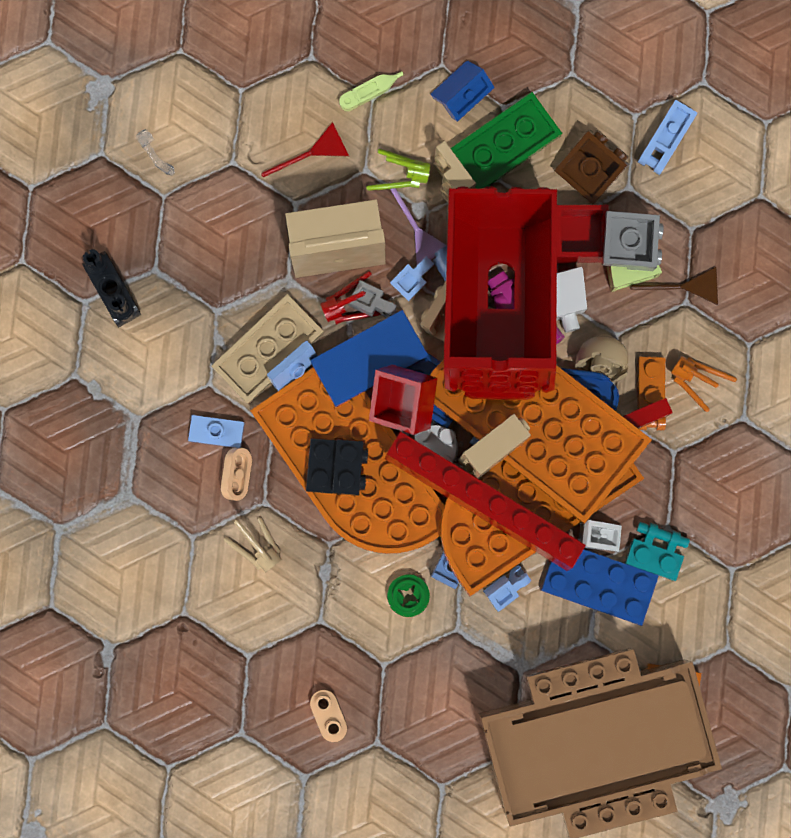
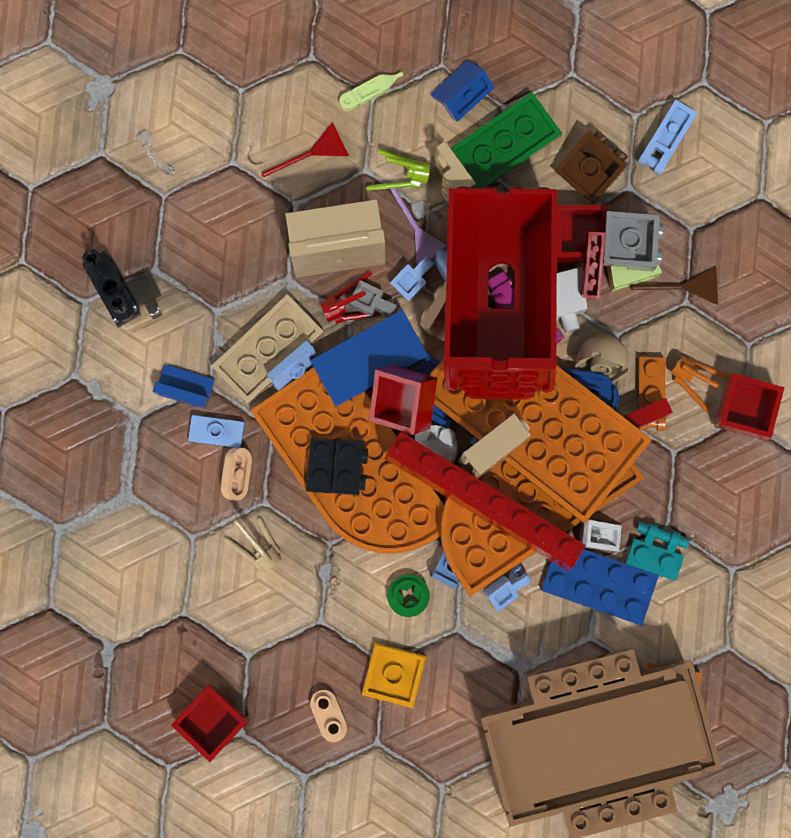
(145, 292): none -> clear smoke plate
(184, 386): none -> blue panel
(210, 722): none -> red piece
(394, 675): none -> light orange tile
(593, 264): none -> red piece
(749, 407): none -> red piece

